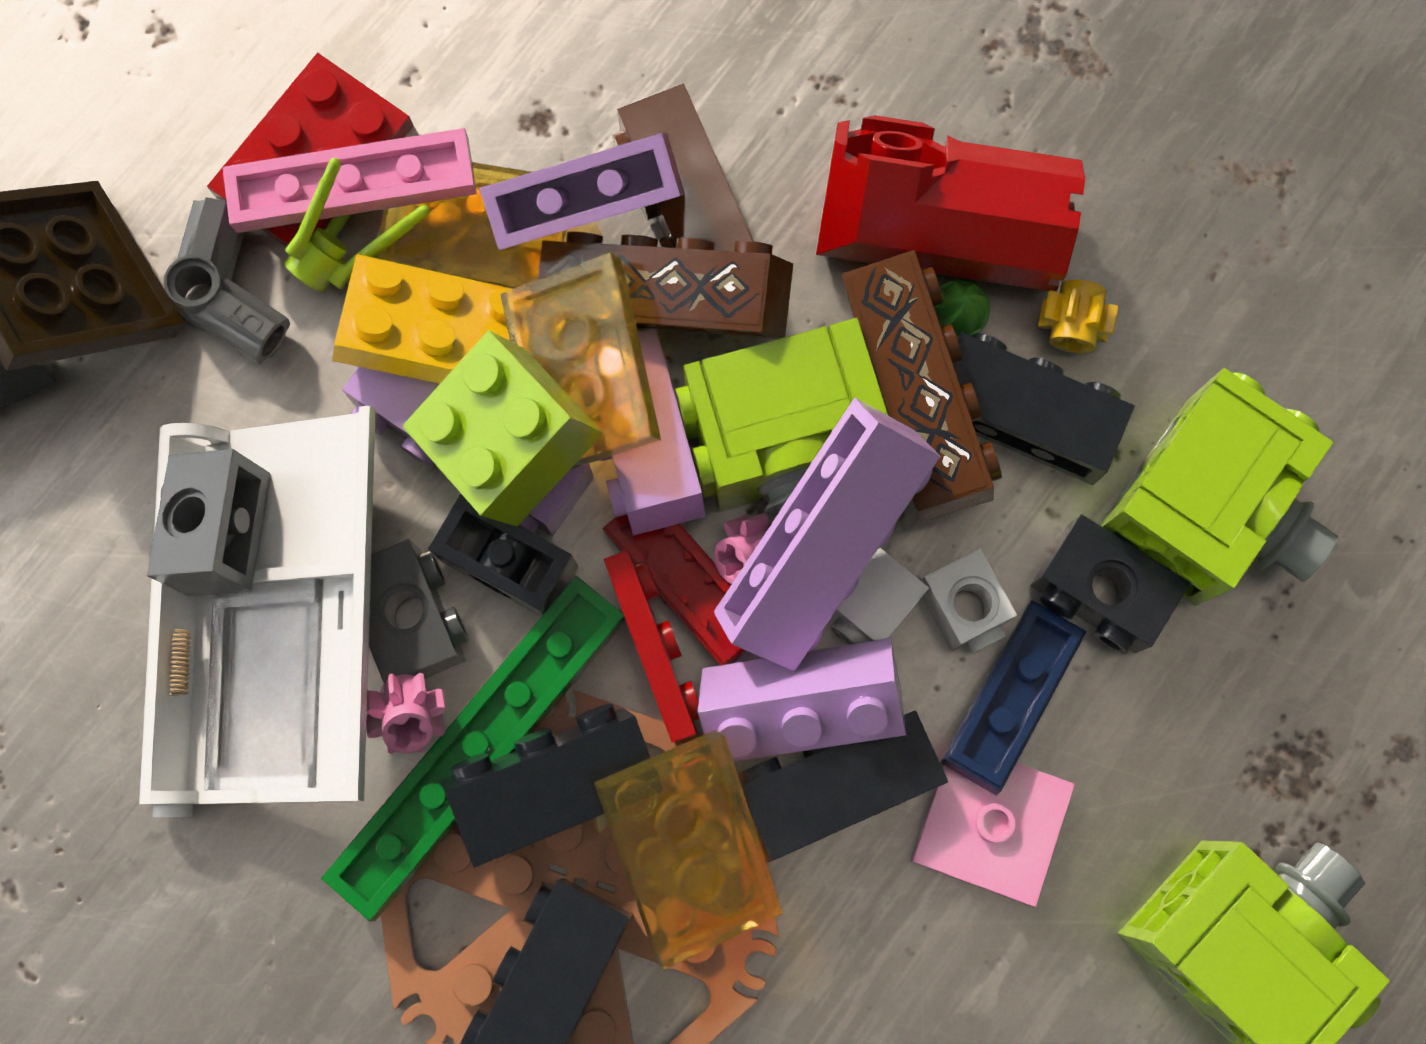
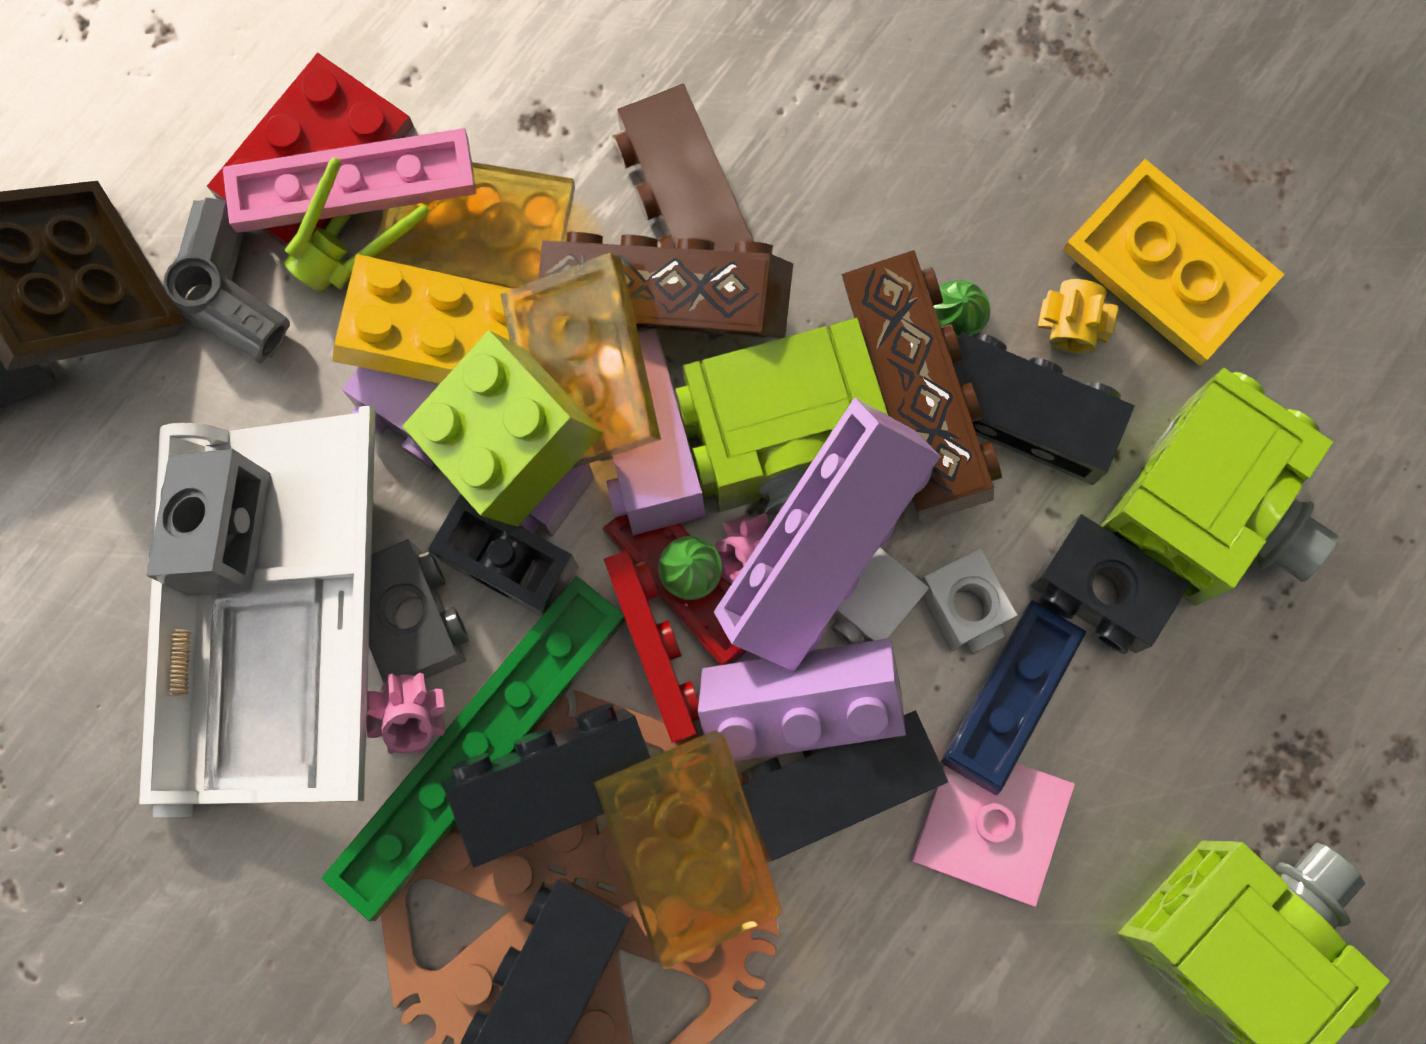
(582, 190): lavender brick -> none
(690, 568): none -> bright green plate
(957, 204): red brick -> none
(1172, 262): none -> yellow plate

